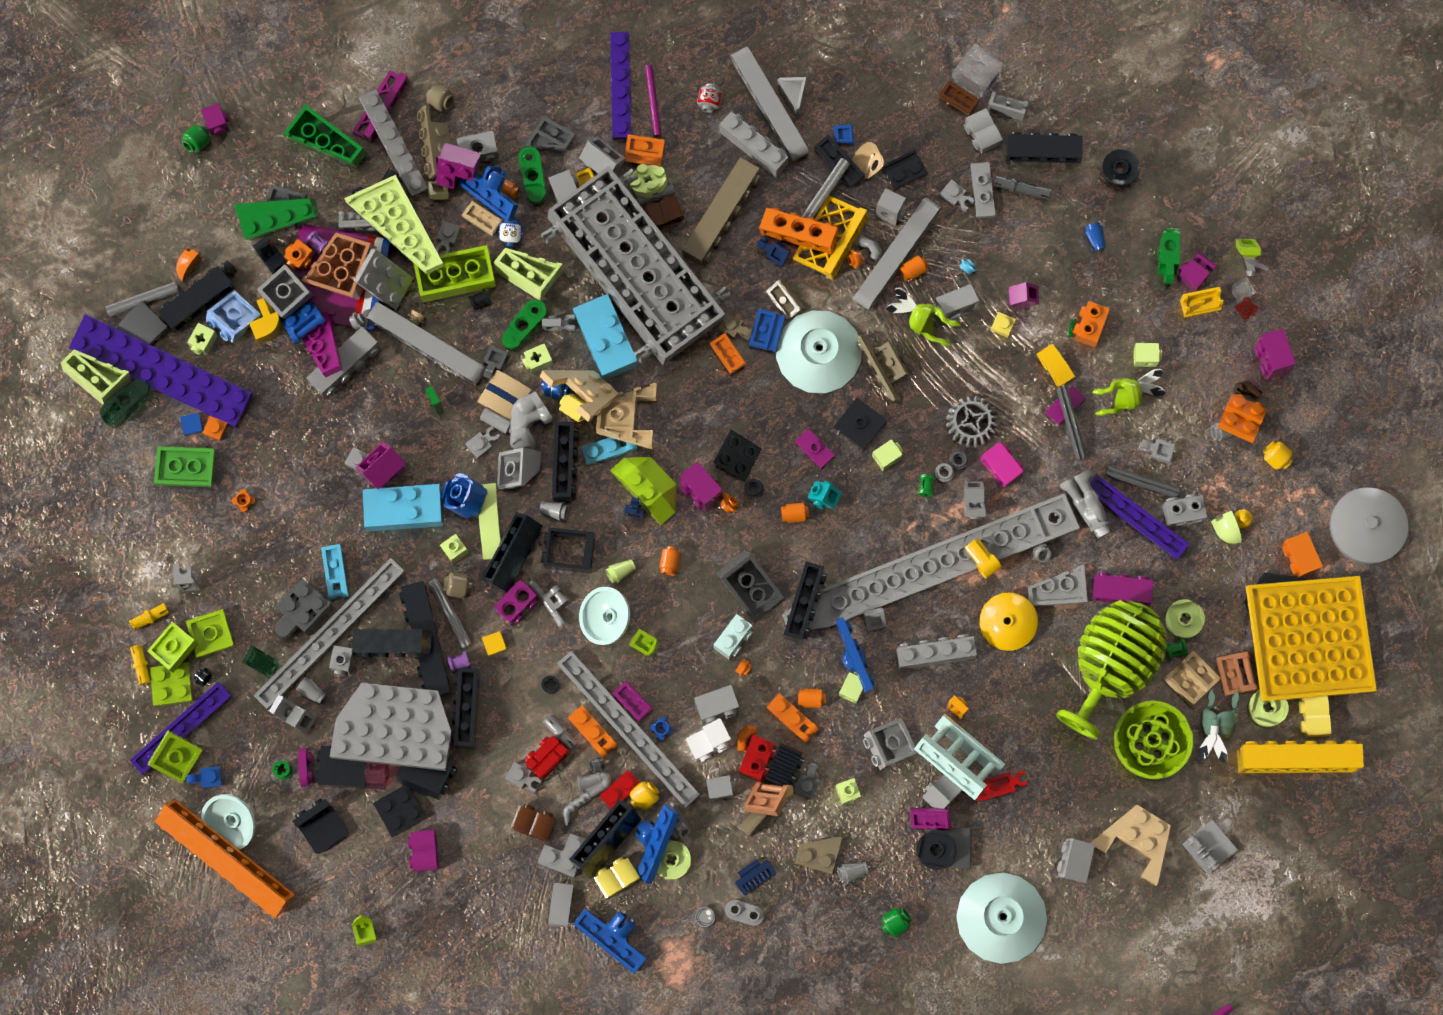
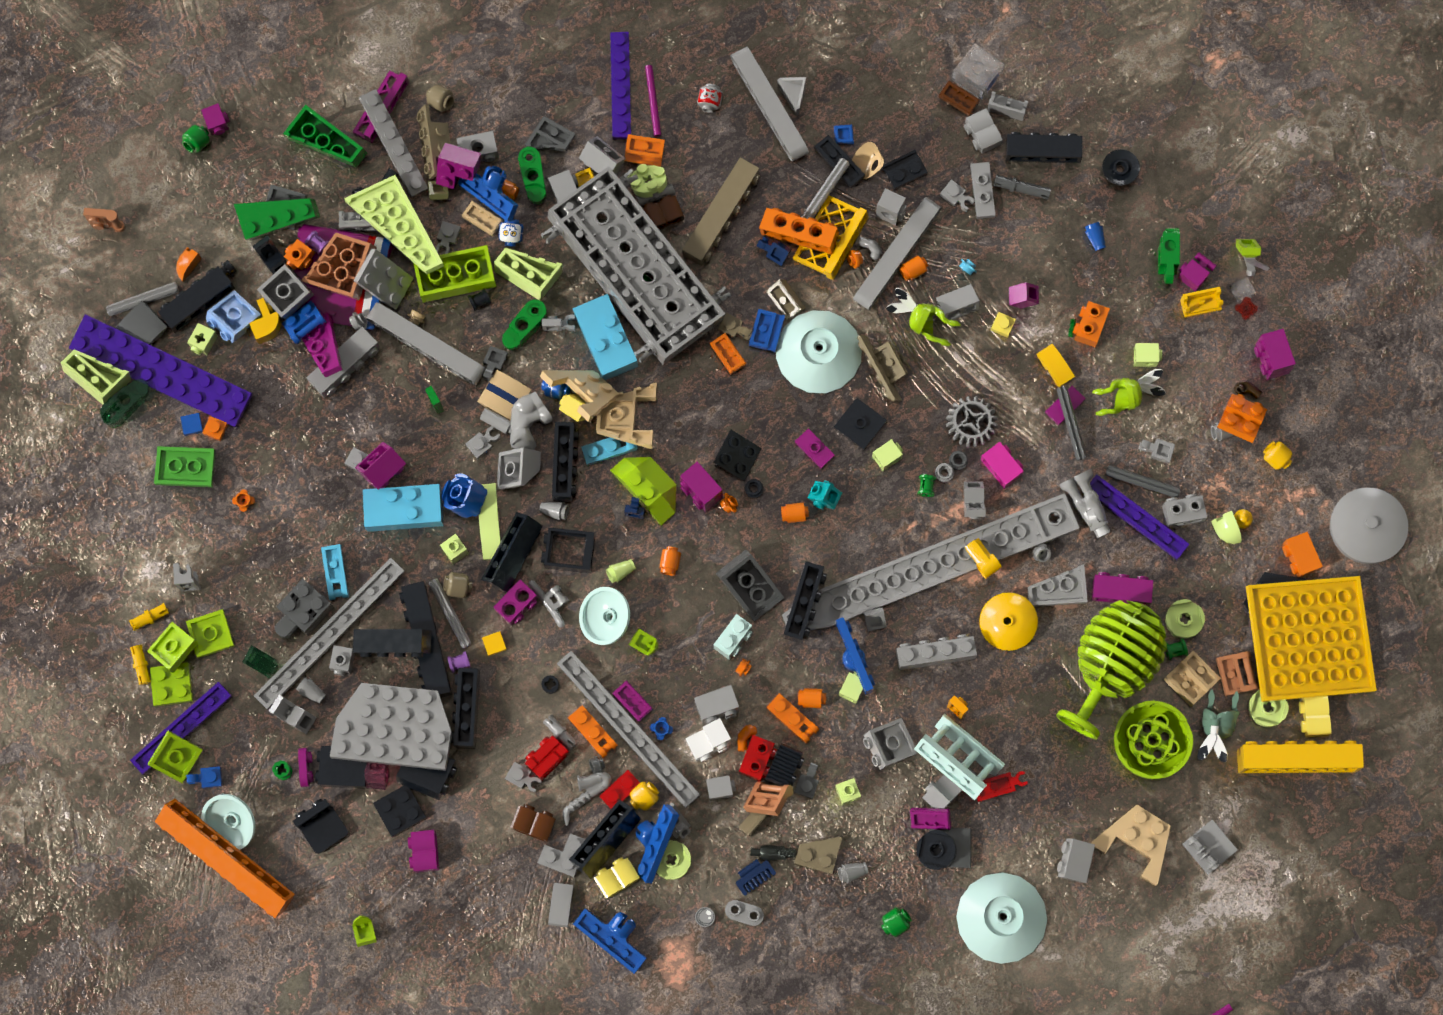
(103, 219): none -> nougat plate
(202, 676): black plate -> none
(542, 354): yellowish green brick -> none
(754, 144): light grey brick -> none
(772, 852): none -> pearl dark grey piece

